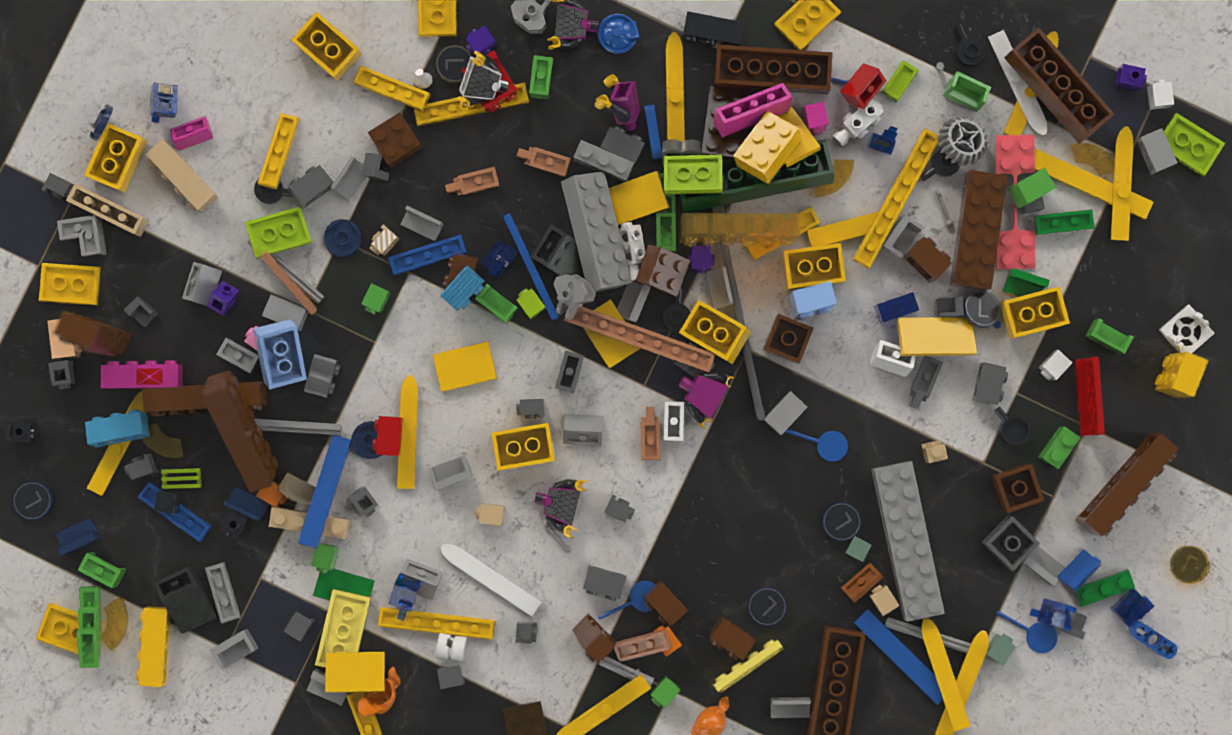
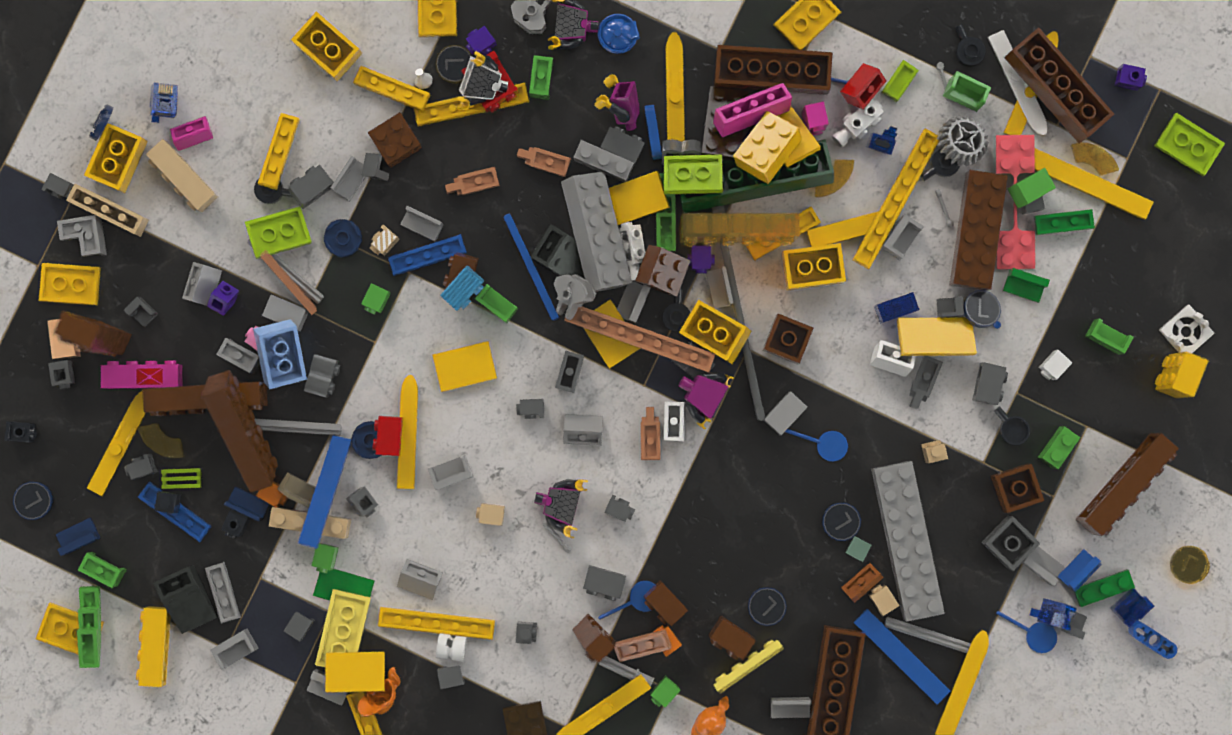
(116, 623): clear yellow tile -> none
(117, 428): dark azure brick -> none
(404, 595): clear blue piece -> none
(491, 578): white piece -> none
(499, 258): clear blue piece -> none
(523, 446): yellow brick -> none
(530, 303): lime brick -> none
(712, 30): black brick -> none
(812, 299): light blue brick -> none
(927, 259): reddish brown brick -> none
(944, 675): yellow piece -> none
(1000, 648): sand green brick -> none
(1034, 312): yellow brick -> none
(1089, 396): red fence -> none
(1122, 185): yellow piece -> none
(1156, 151): light grey panel -> none
(1160, 94): white brick -> none

